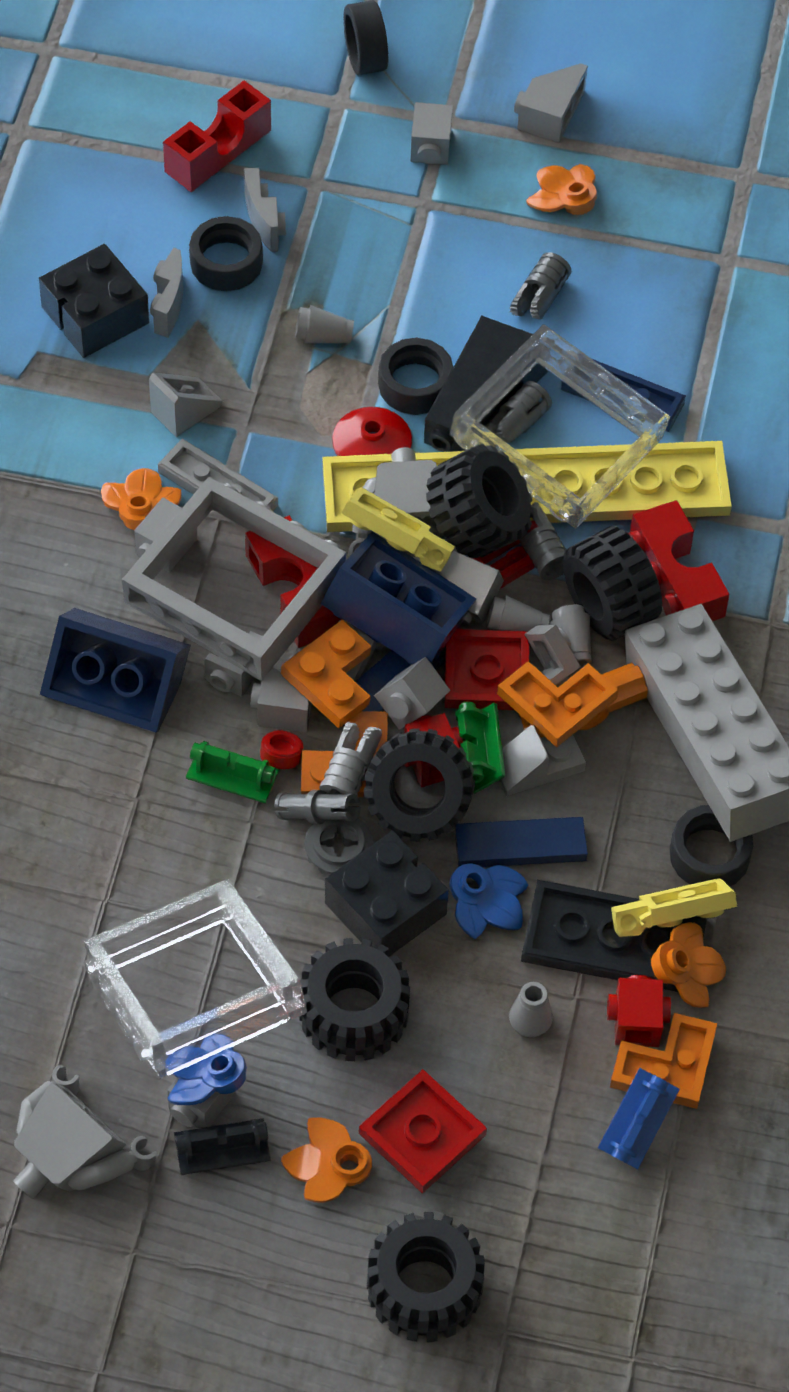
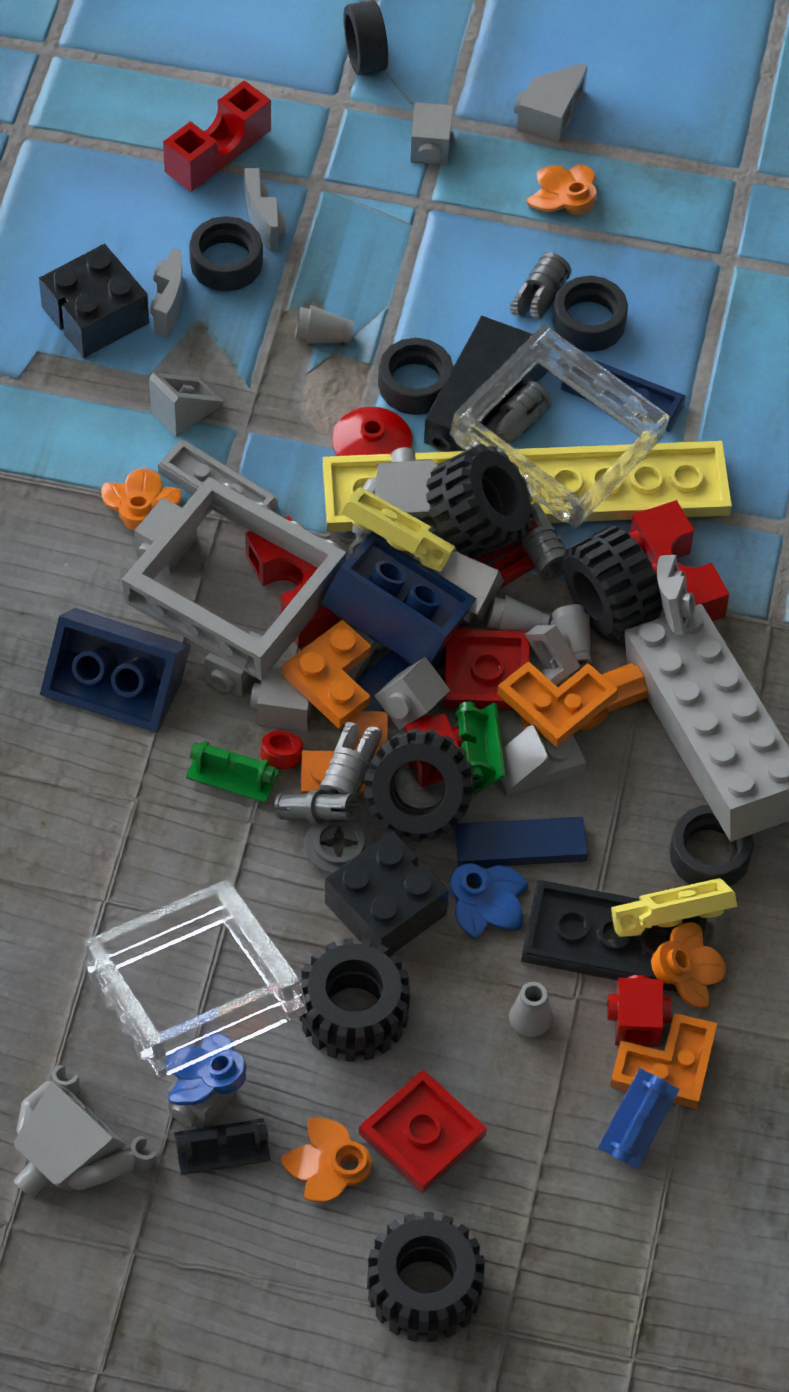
(593, 290): none -> black tyre
(676, 602): none -> light grey slope

